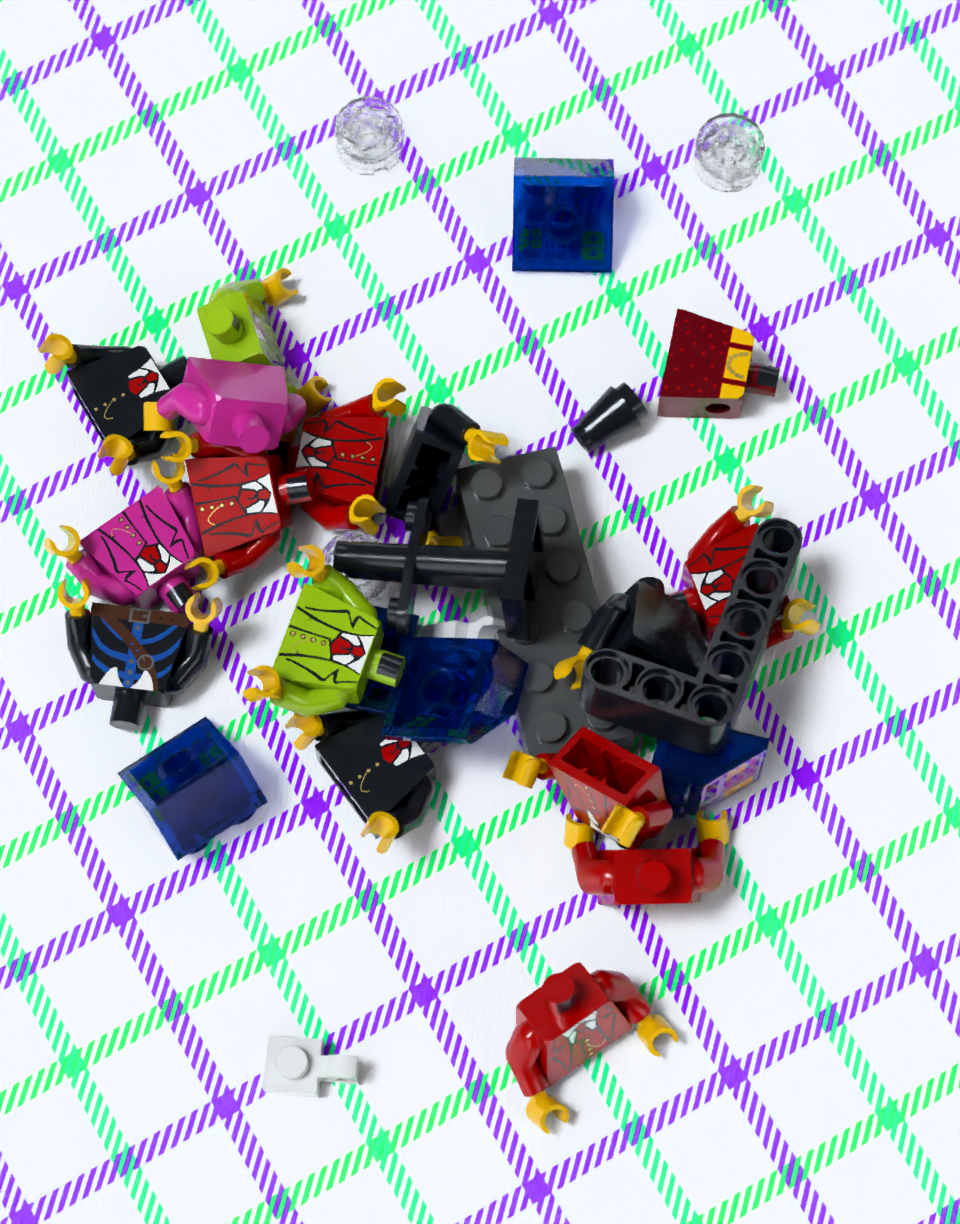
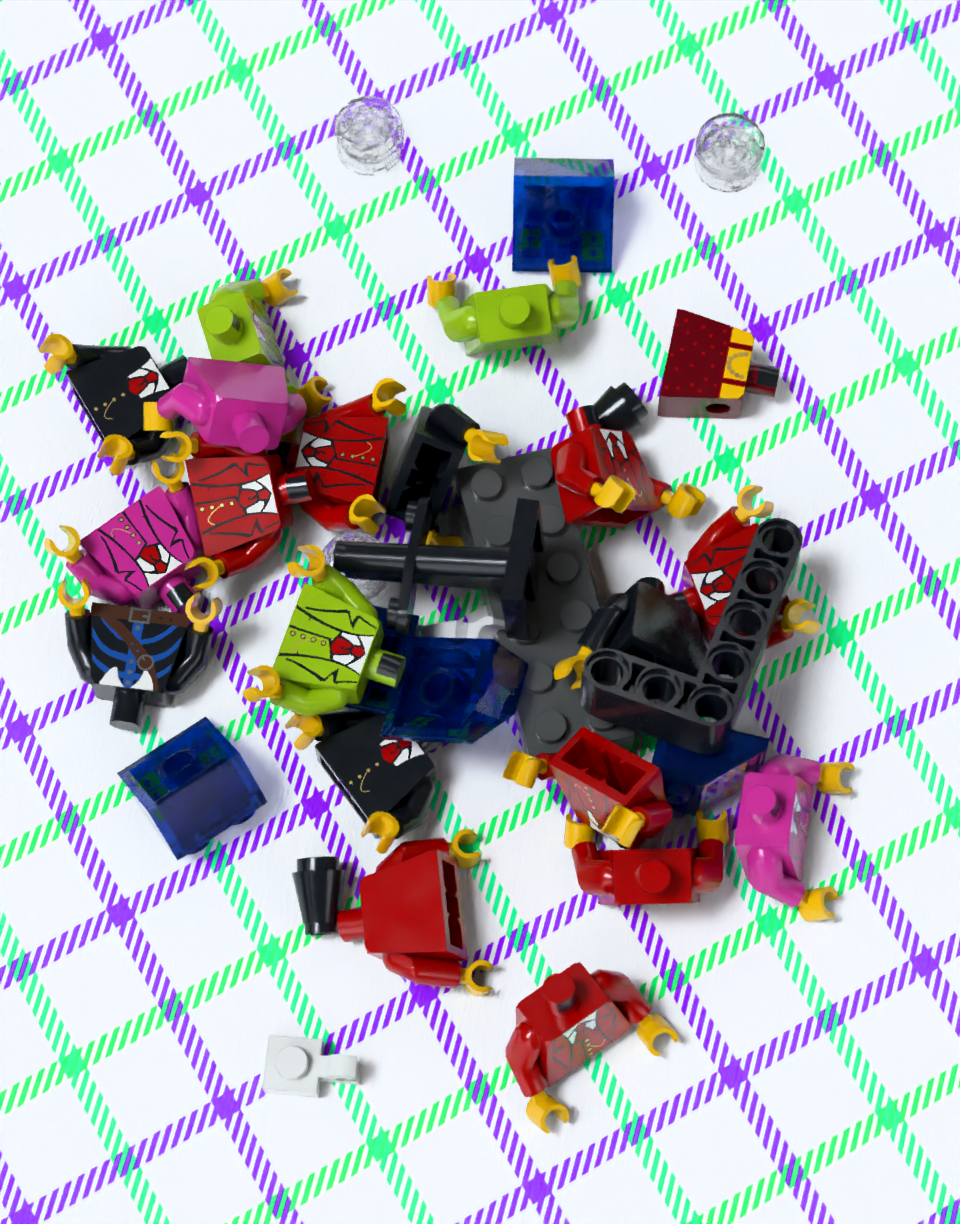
(319, 893): none -> black cone
(416, 915): none -> red torso
(509, 315): none -> lime torso
(606, 479): none -> red torso
(776, 826): none -> dark pink torso

